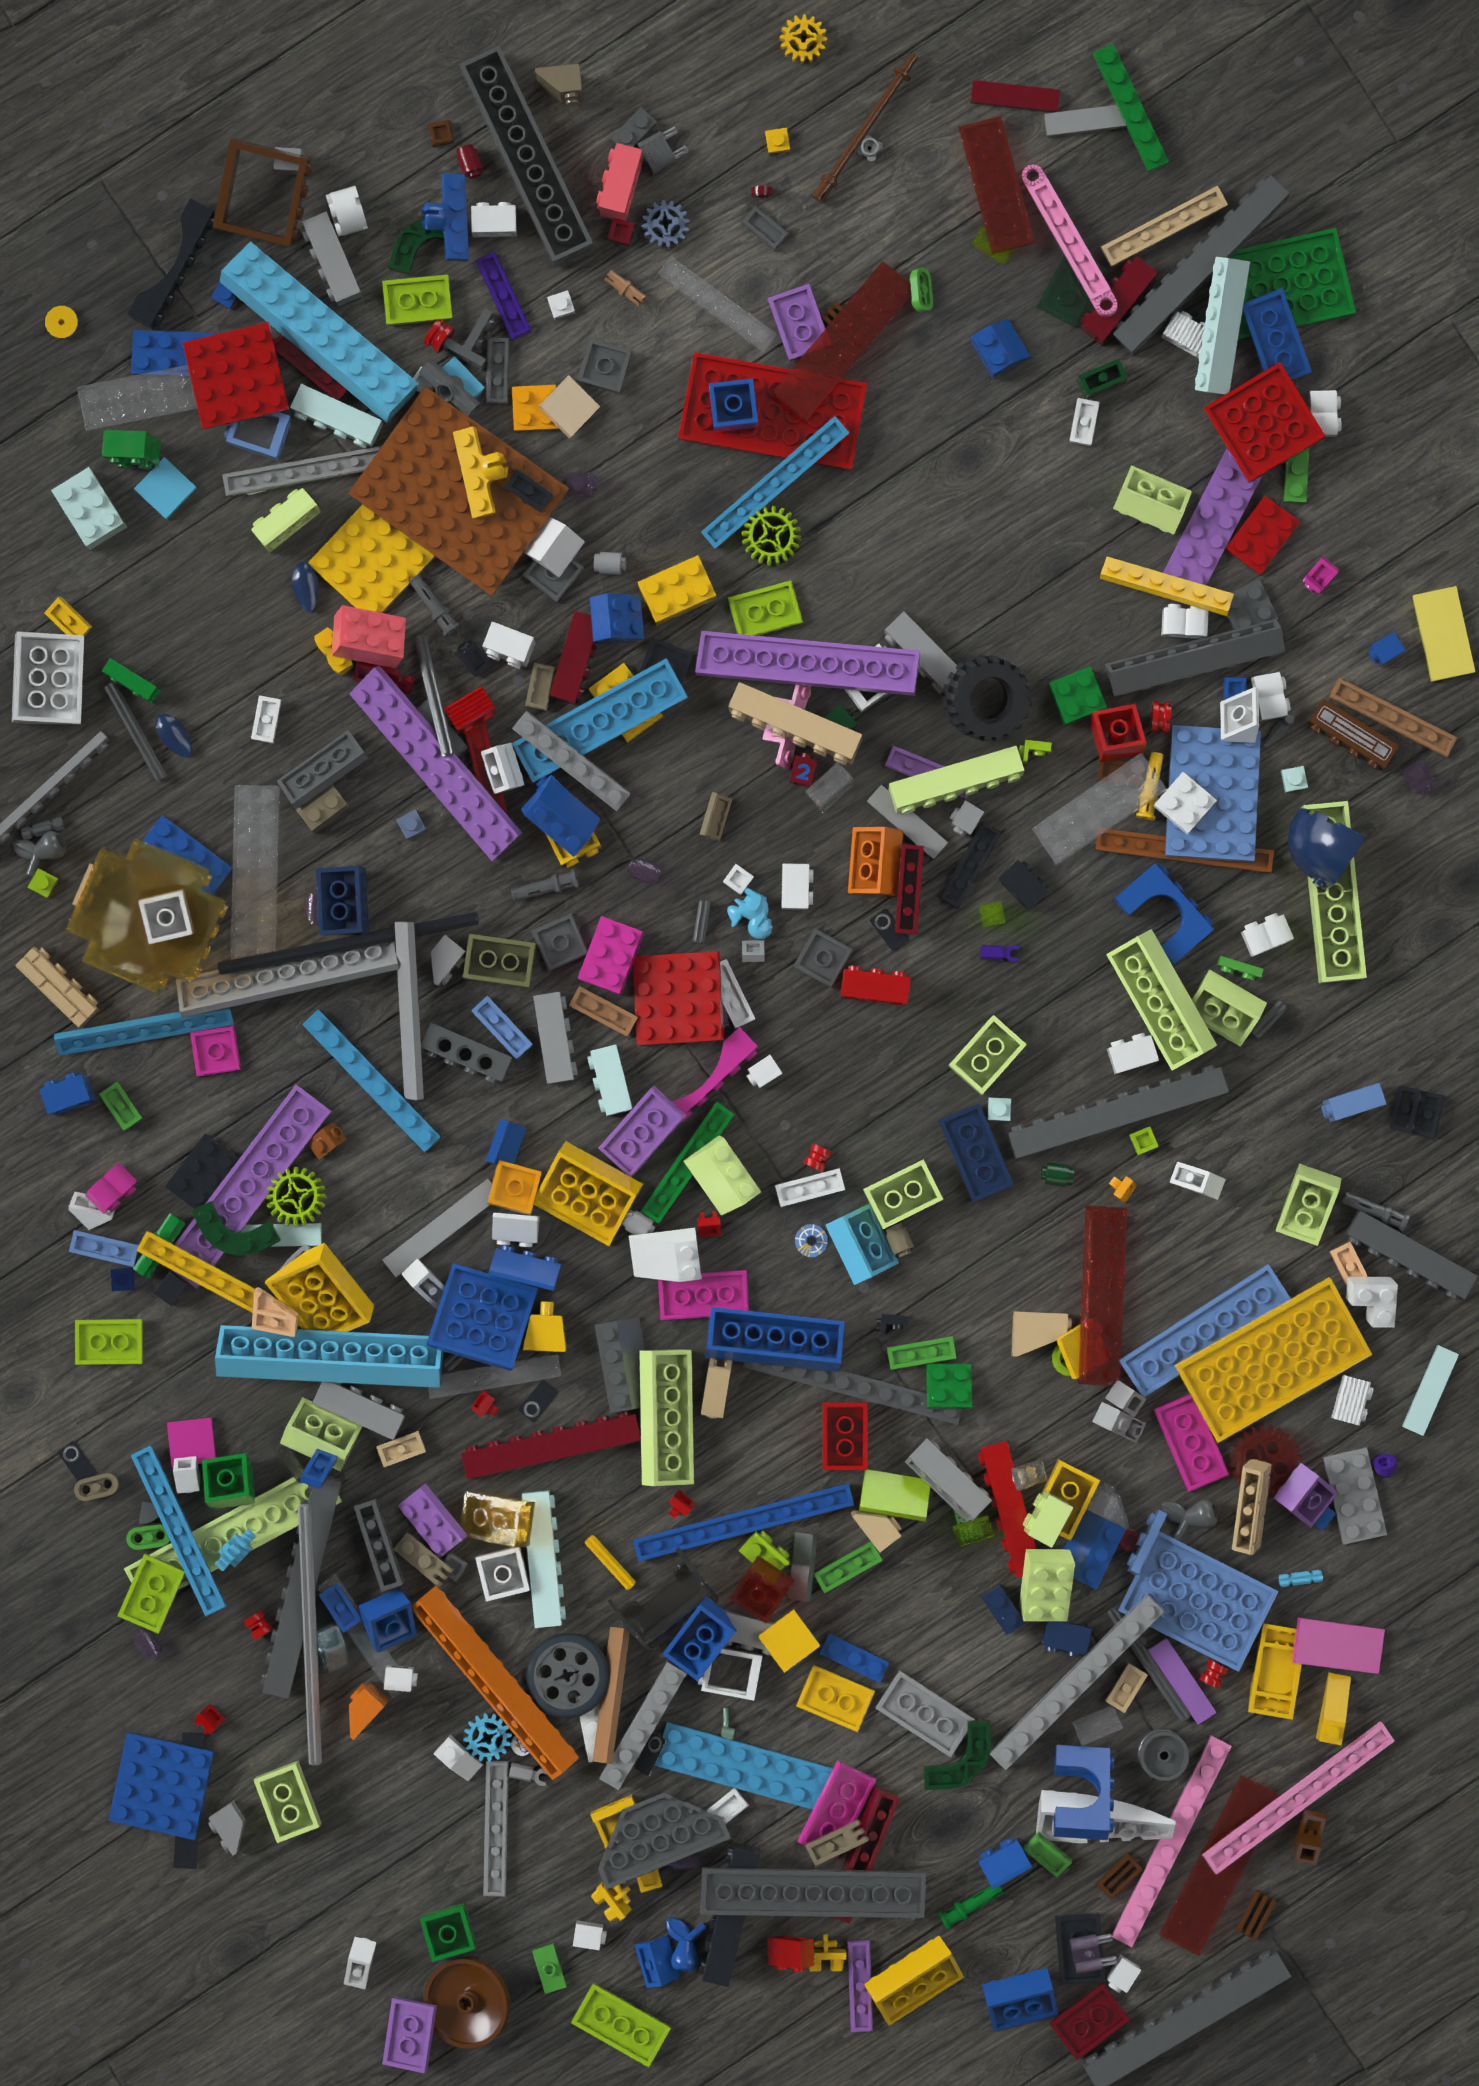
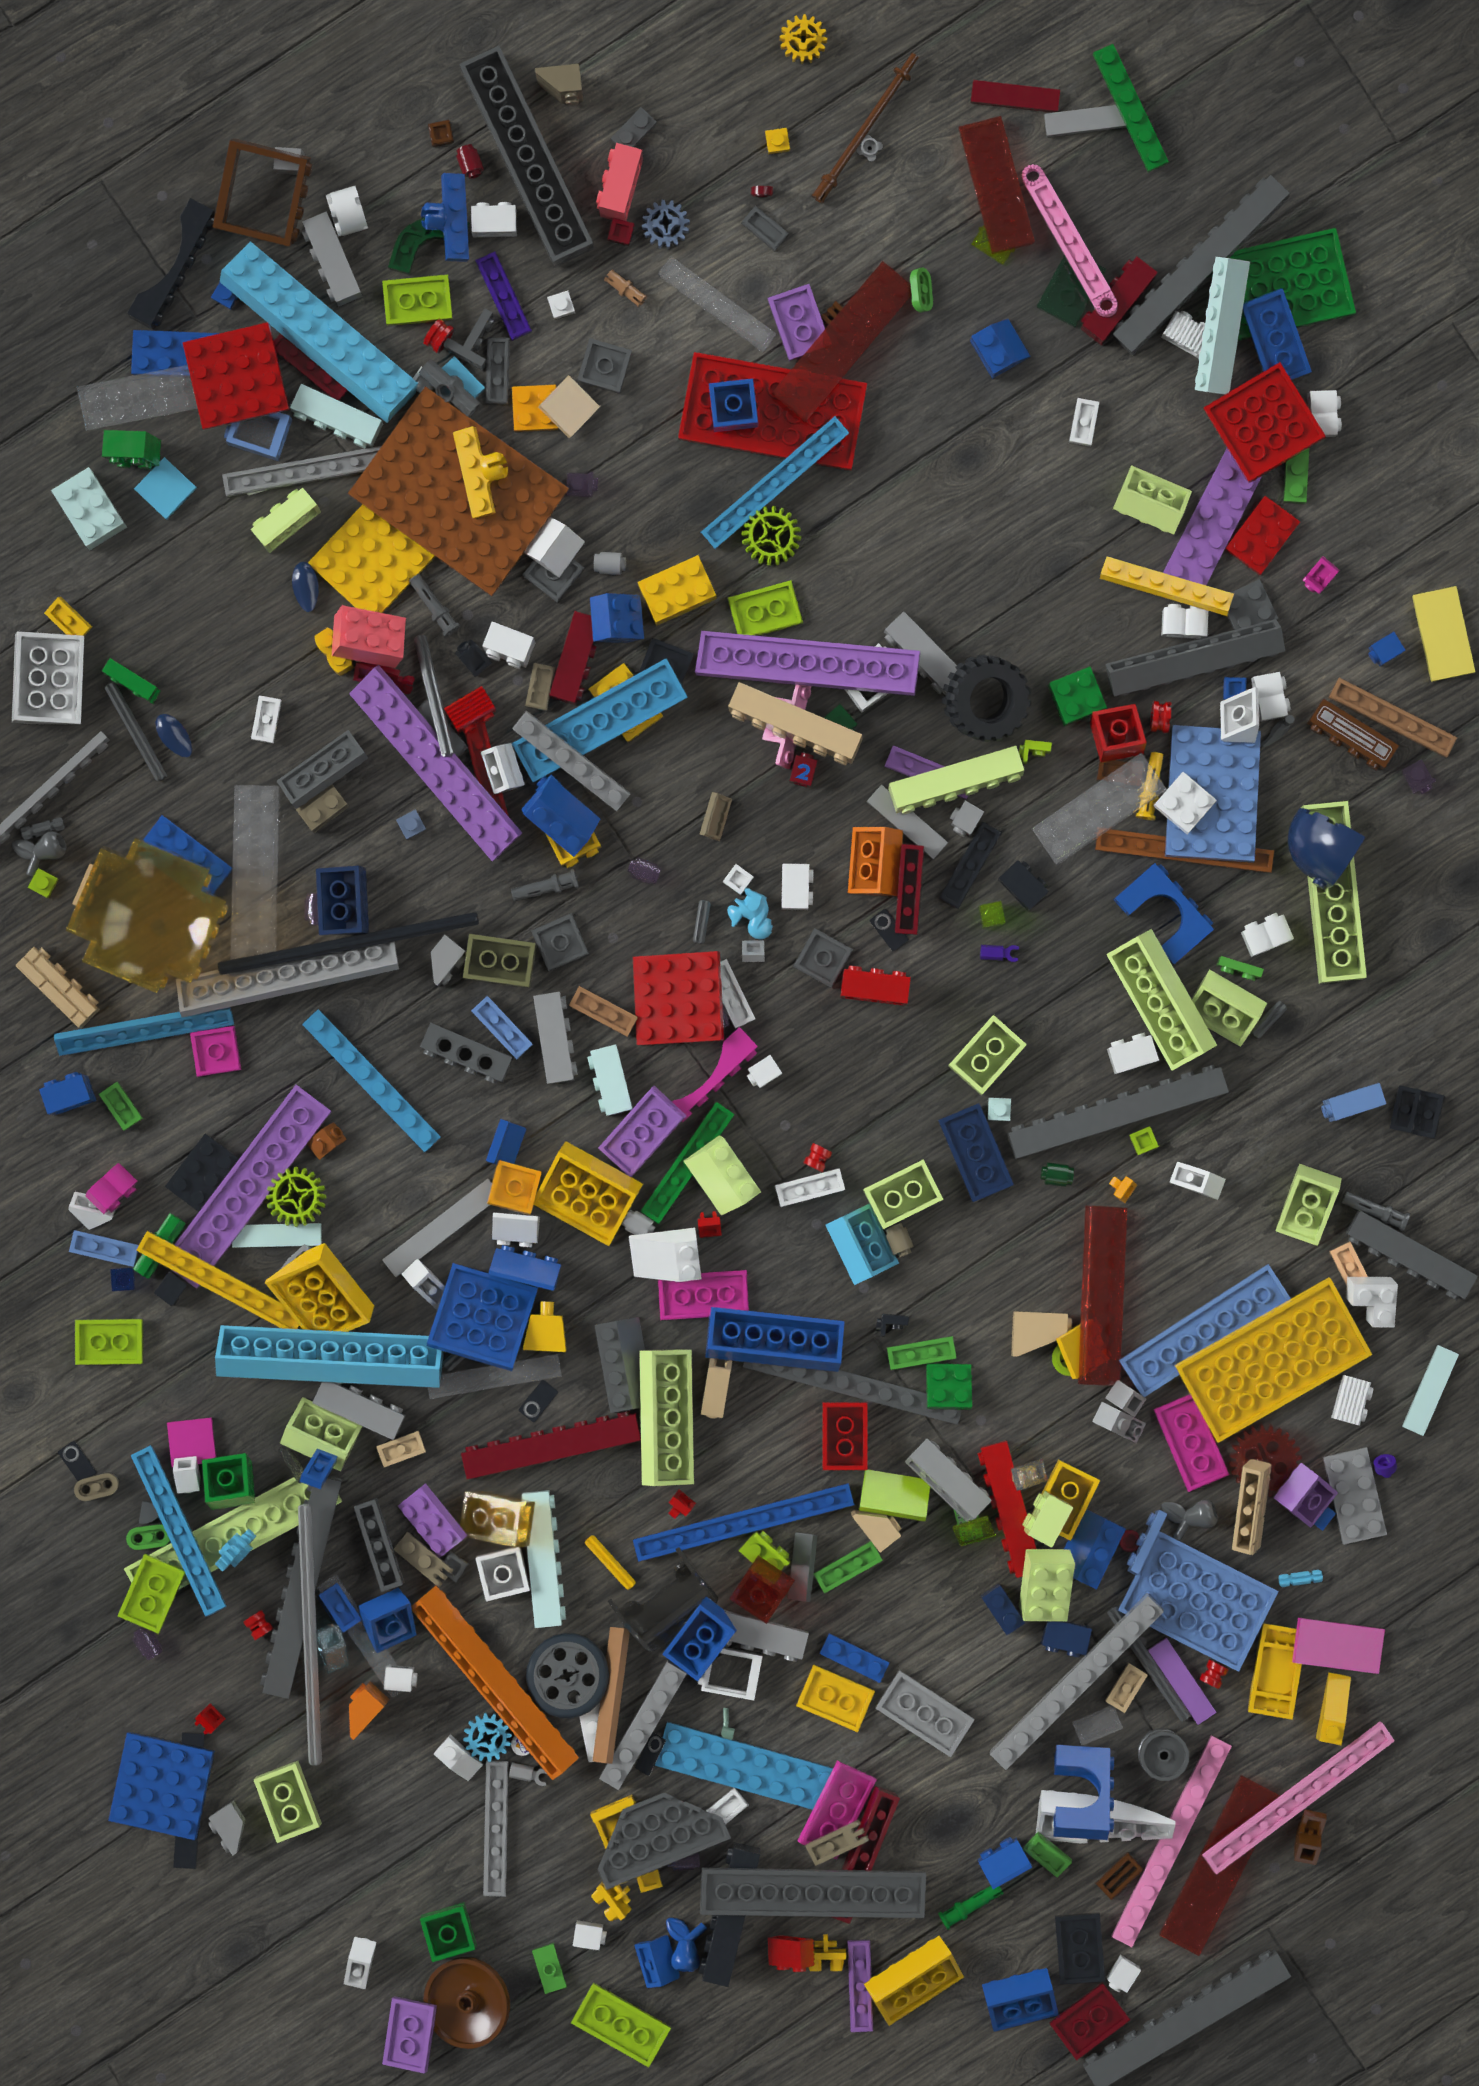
(61, 321): yellow piece -> none
(166, 916): white brick -> none
(230, 1241): dark green plate -> none
(273, 1315): light nougat wing -> none
(409, 1010): light grey tile -> none
(484, 1404): red tile -> none
(529, 491): black plate -> none
(611, 955): dark pink brick -> none
(657, 151): dark grey piece -> none
(789, 1640): yellow tile -> none
(811, 1240): medium blue piece -> none
(830, 787): clear hinge -> none
(968, 1766): dark green plate -> none
(1087, 1953): clear purple piece -> none
(1102, 379): dark green brick -> none
(1108, 1505): clear slope -> none
(1164, 226): tan plate -> none
(1247, 1932): reddish brown tile -> none
(1294, 779): light aqua plate -> none

